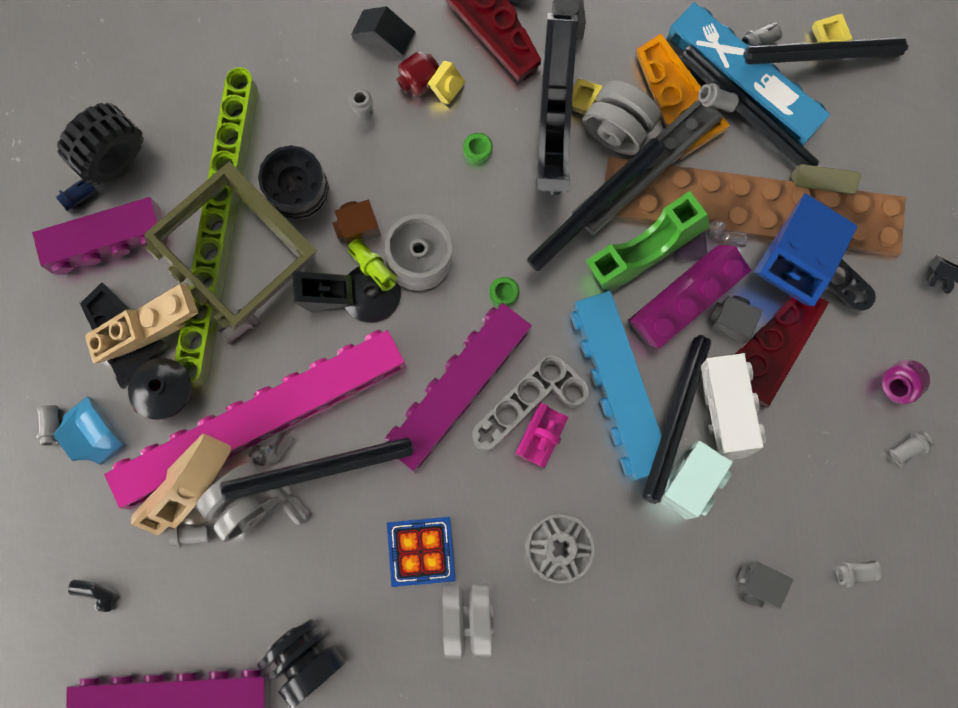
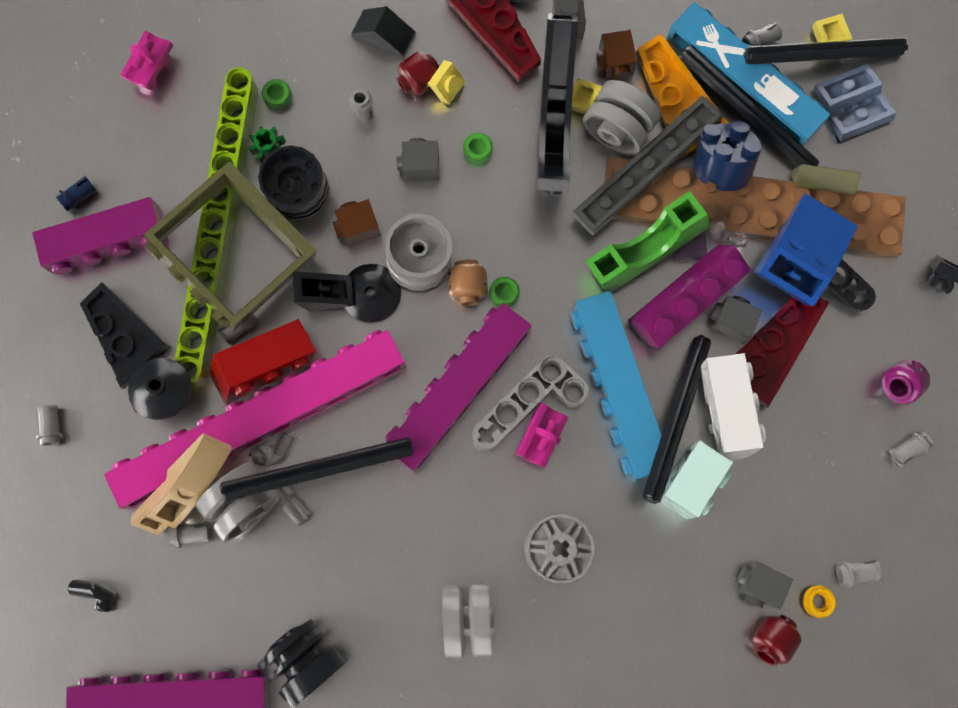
(88, 434): dark azure slope -> none
(100, 143): black tyre -> none
(142, 326): tan slope -> none
(146, 60): none -> dark pink hips
(261, 361): none -> red wedge
(265, 137): none -> green gear
(277, 94): none -> bright green tile
(372, 264): lime pin -> none
(419, 159): none -> dark grey brick
(420, 551): tile -> none
(467, 282): none -> medium nougat head
(595, 204): black axle -> none
(617, 55): none -> reddish brown brick
(711, 95): light grey pin -> none
(727, 155): none -> dark blue brick
(776, 640): none -> dark red head
(827, 596): none -> yellow plate
(854, 102): none -> sand blue slope

